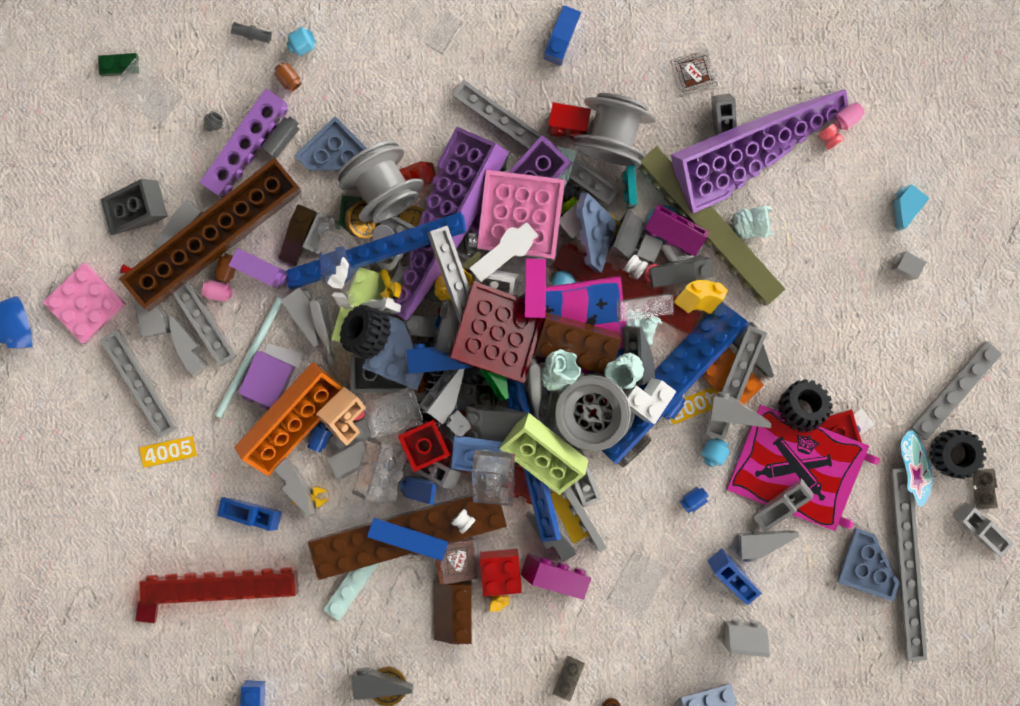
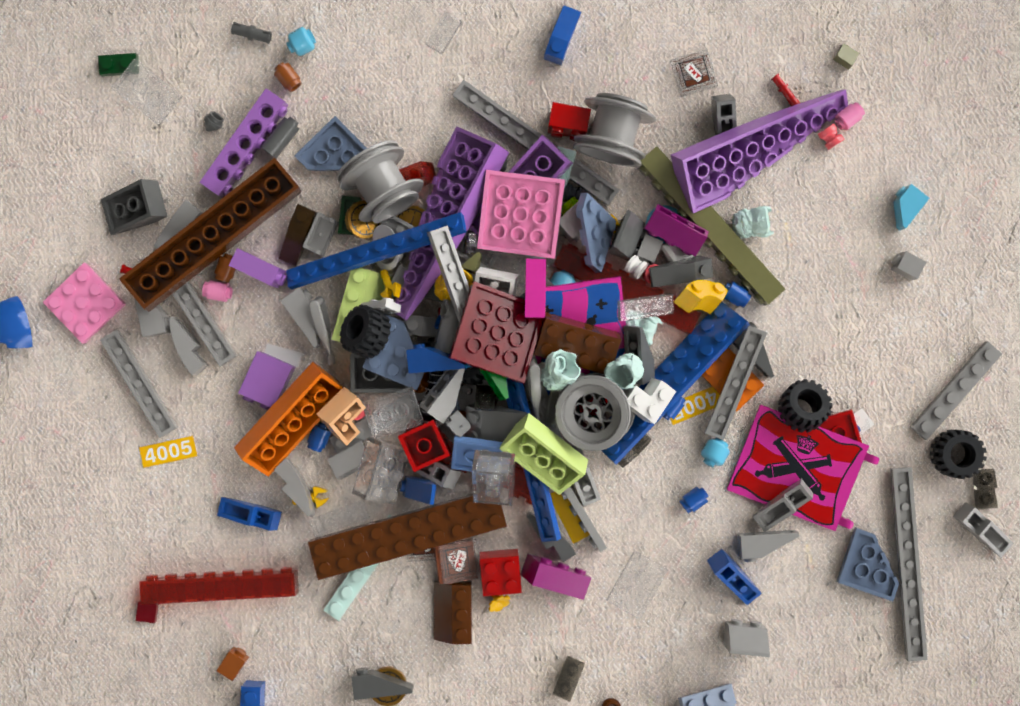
(233, 663): none -> dark orange brick
(248, 358): light aqua piece -> none
(335, 268): clear animal -> none
(408, 539): blue tile -> none
(463, 521): white wheel -> none
(512, 243): white sticker -> none
(630, 193): teal plate -> none
(731, 410): light grey slope -> none
(737, 294): none -> blue brick
(790, 97): none -> red piece
(846, 56): none -> slope
(917, 466): sticker -> none

